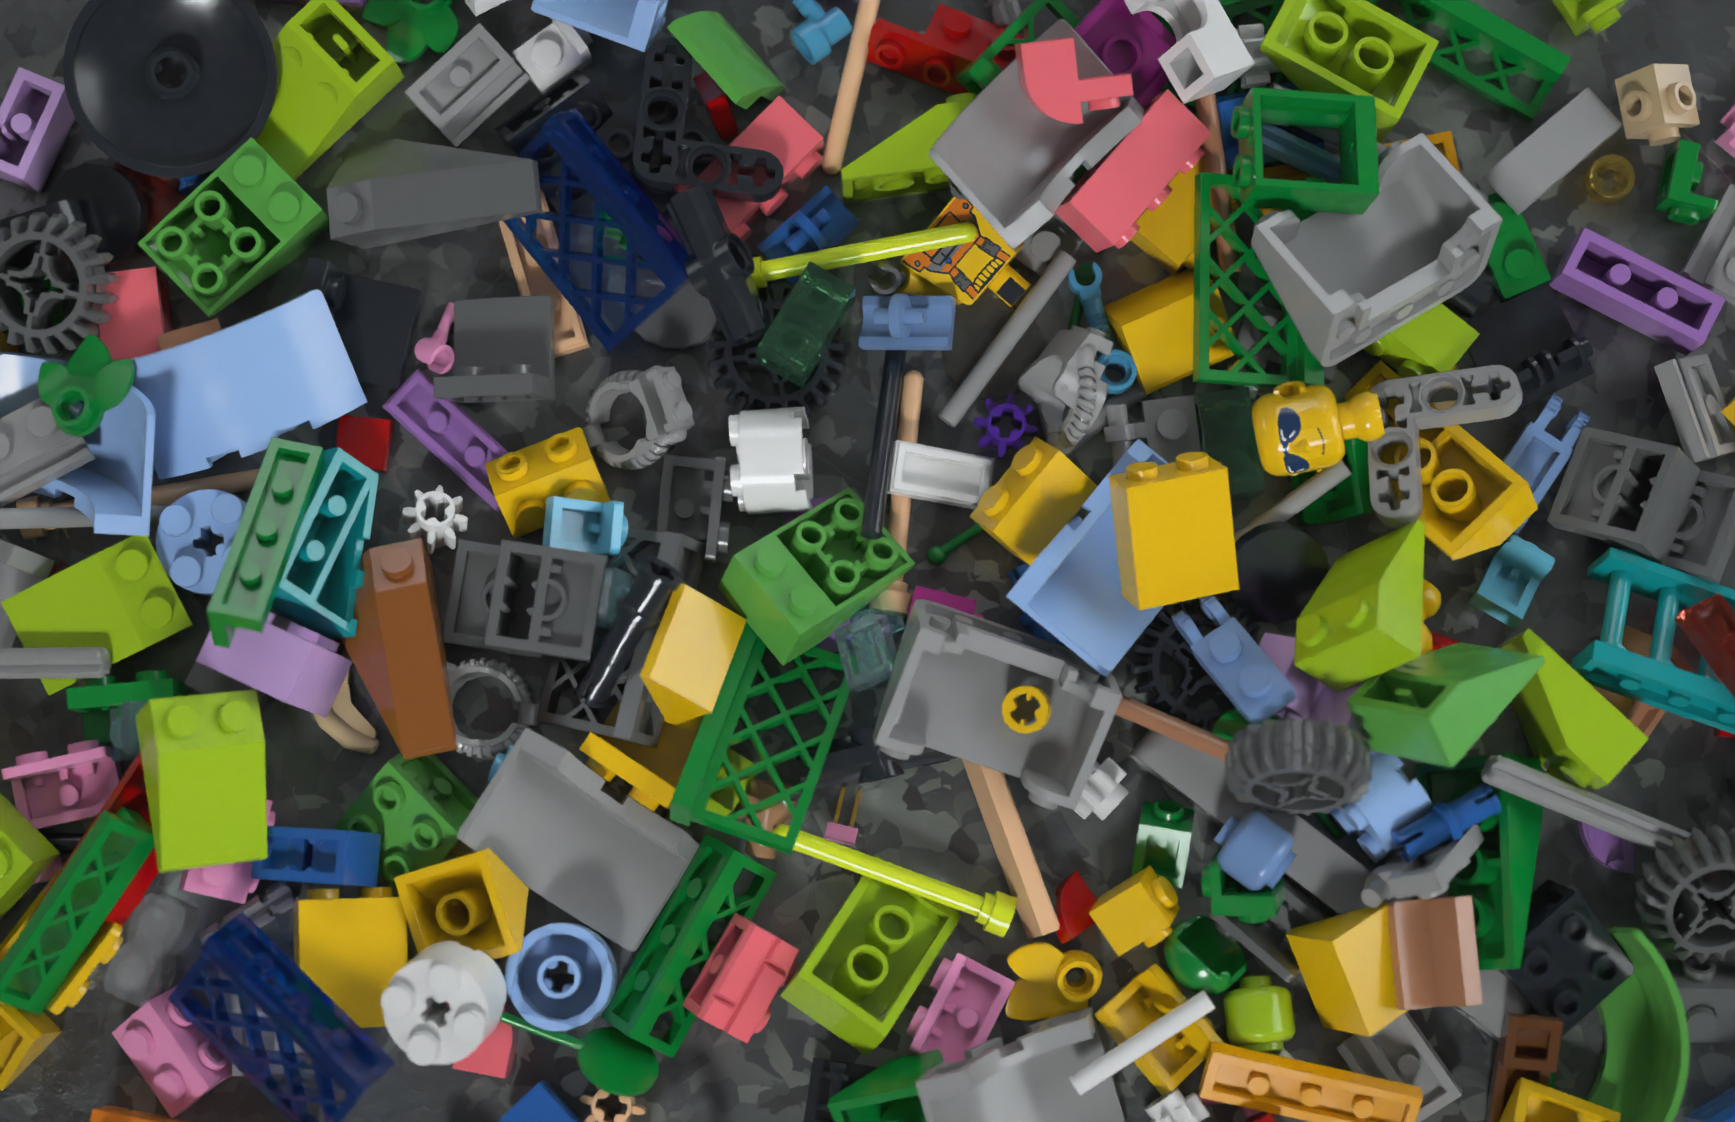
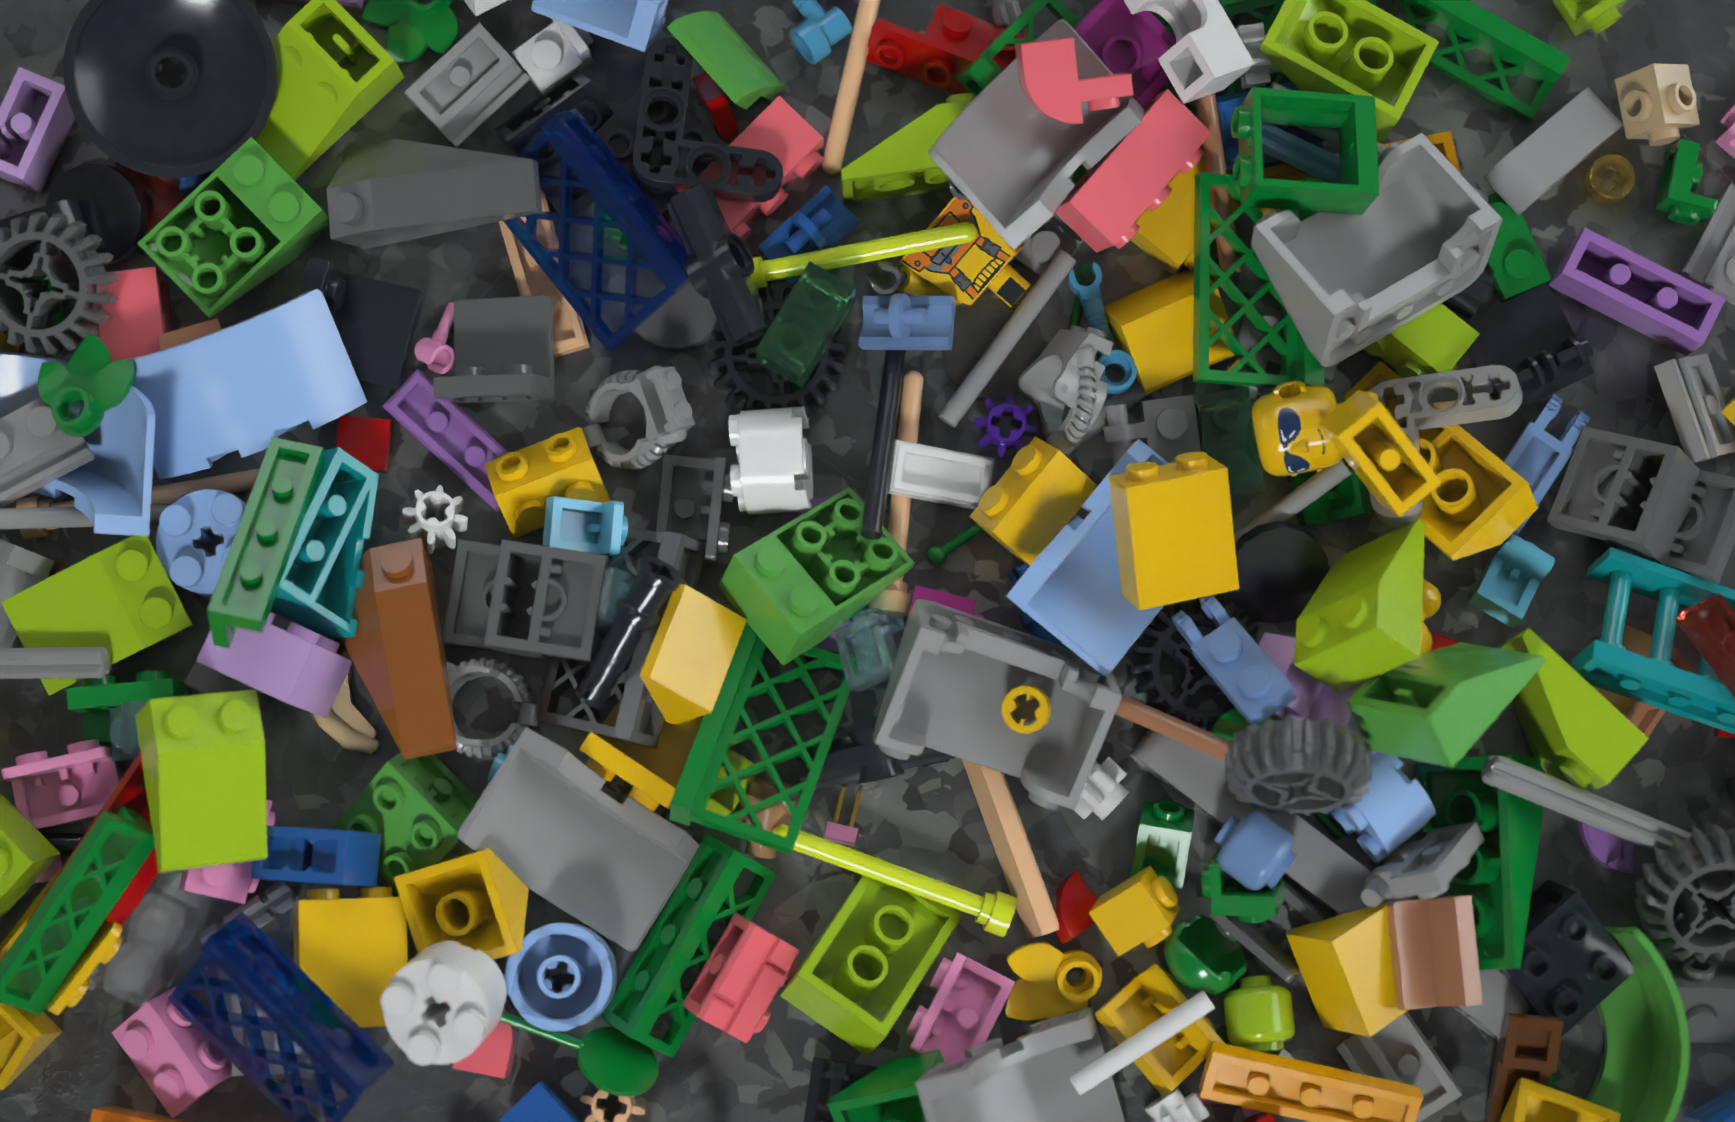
(1379, 453): none -> yellow brick
(1445, 822): blue pin -> none

